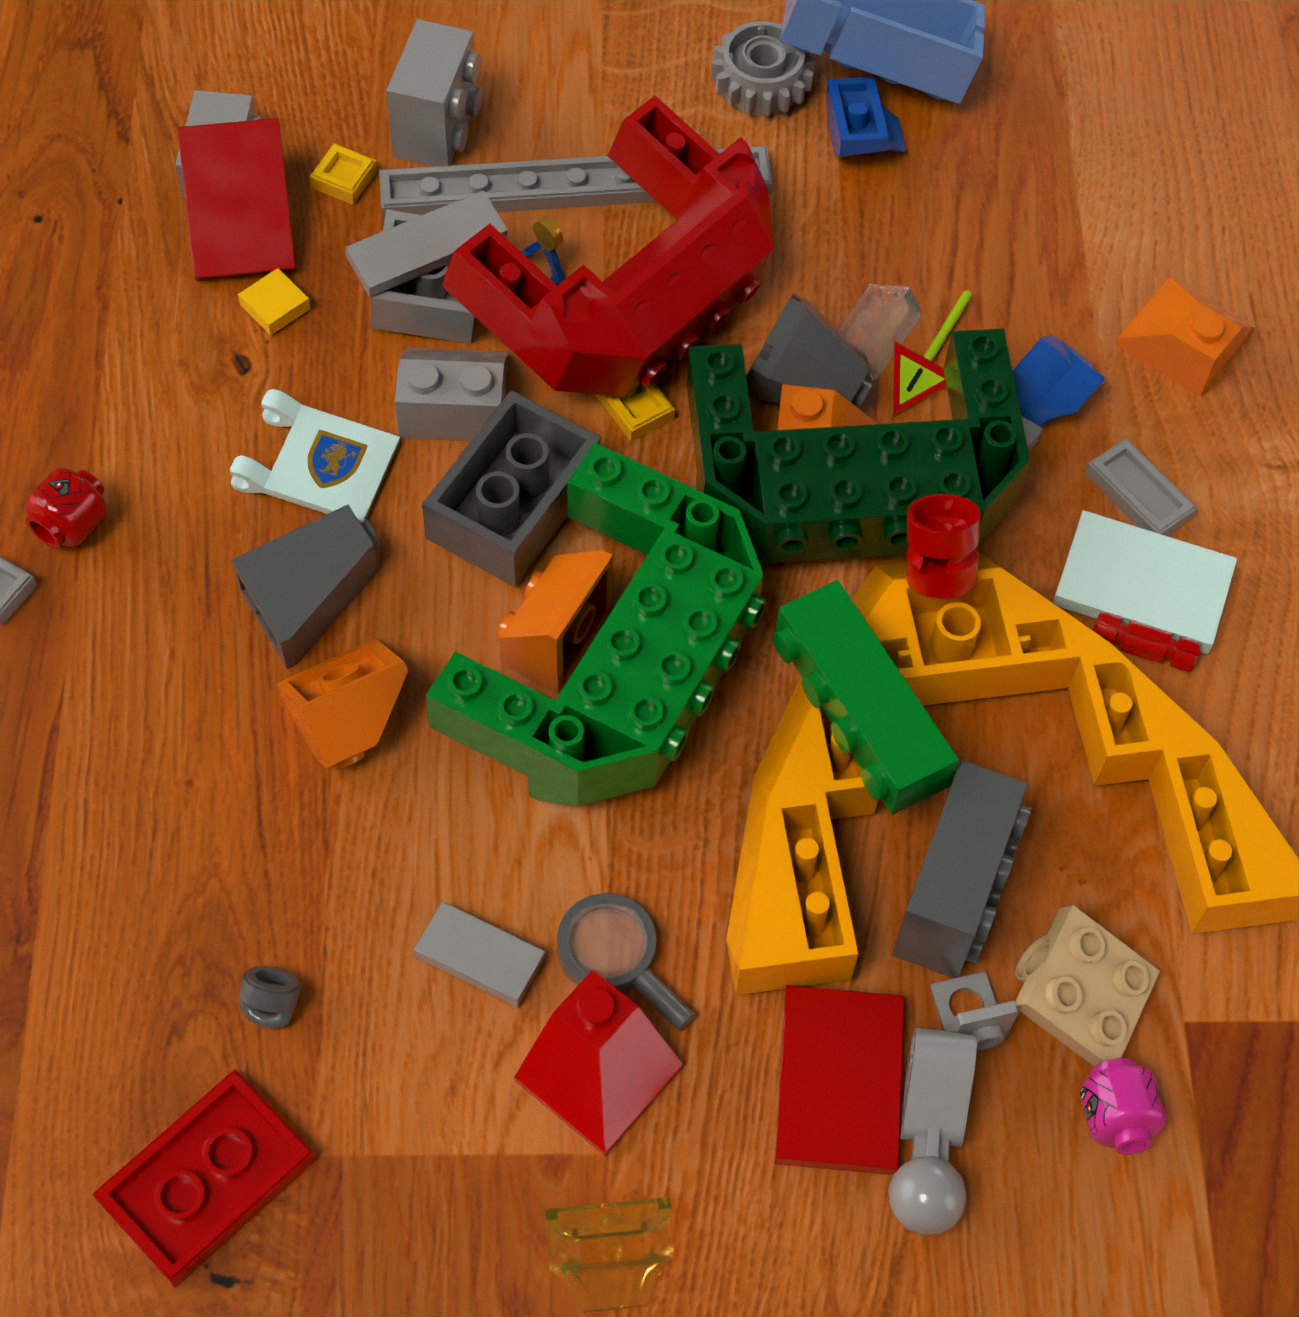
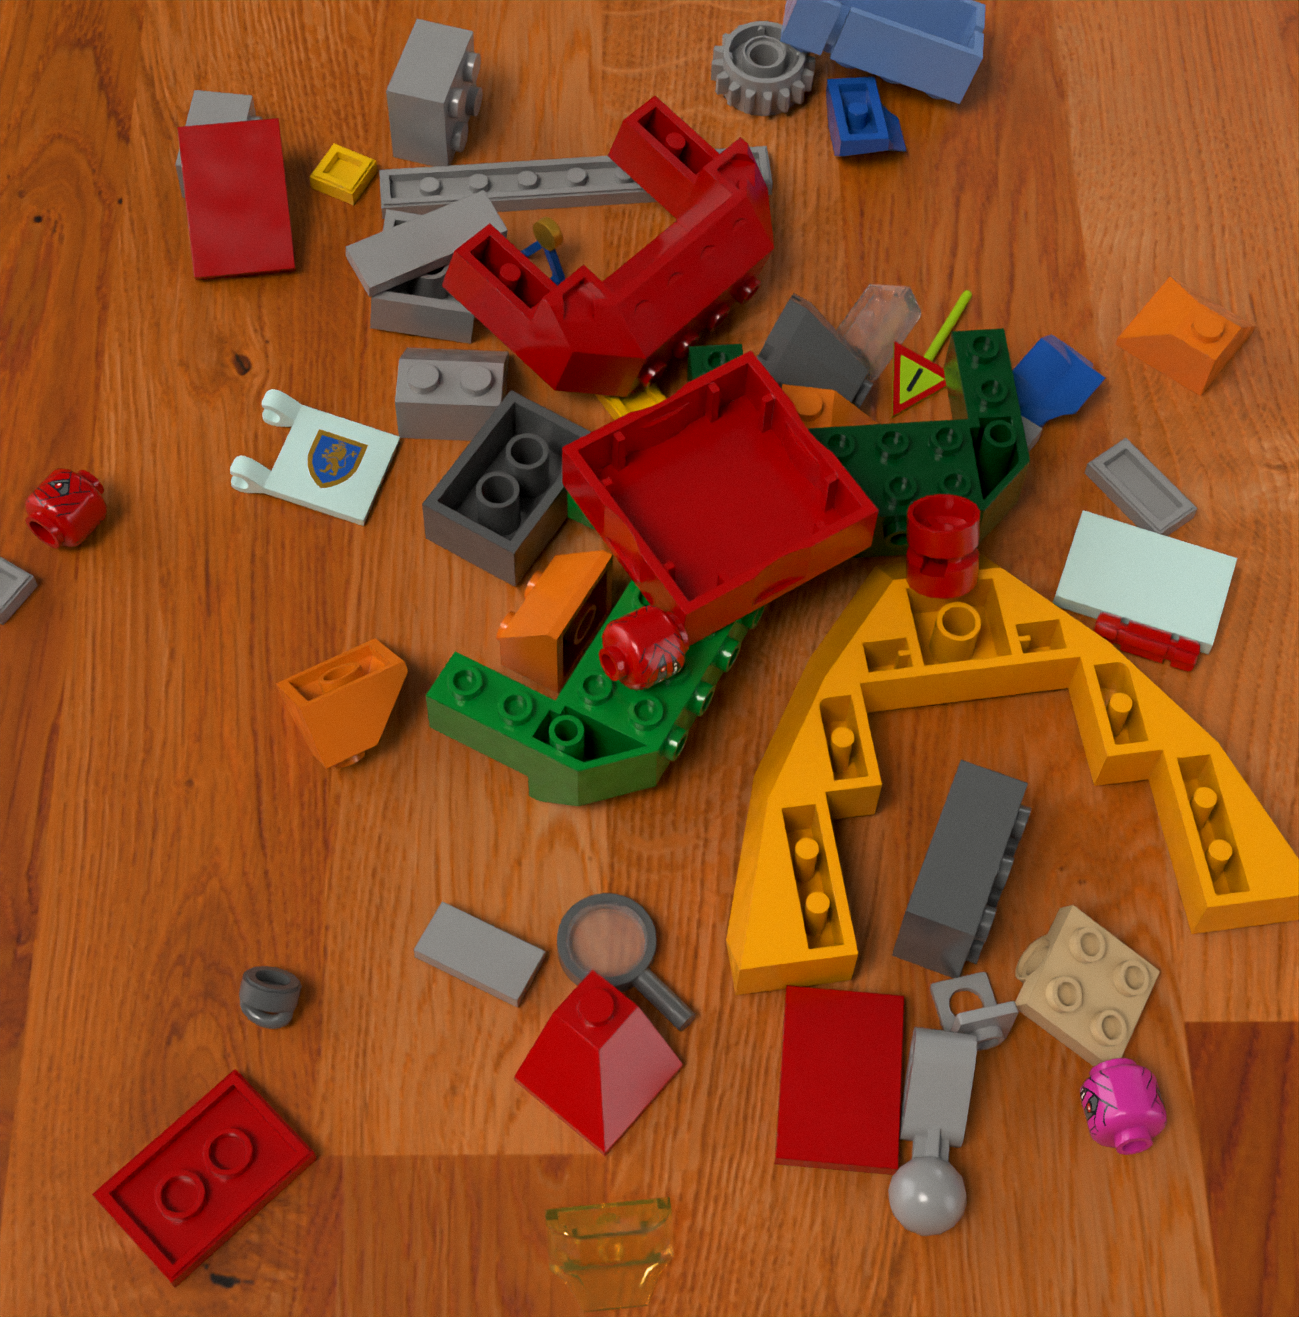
(274, 301): yellow tile -> none
(307, 579): dark grey slope -> none
(643, 647): none -> red head
(718, 497): none -> red tile
(864, 698): green brick -> none

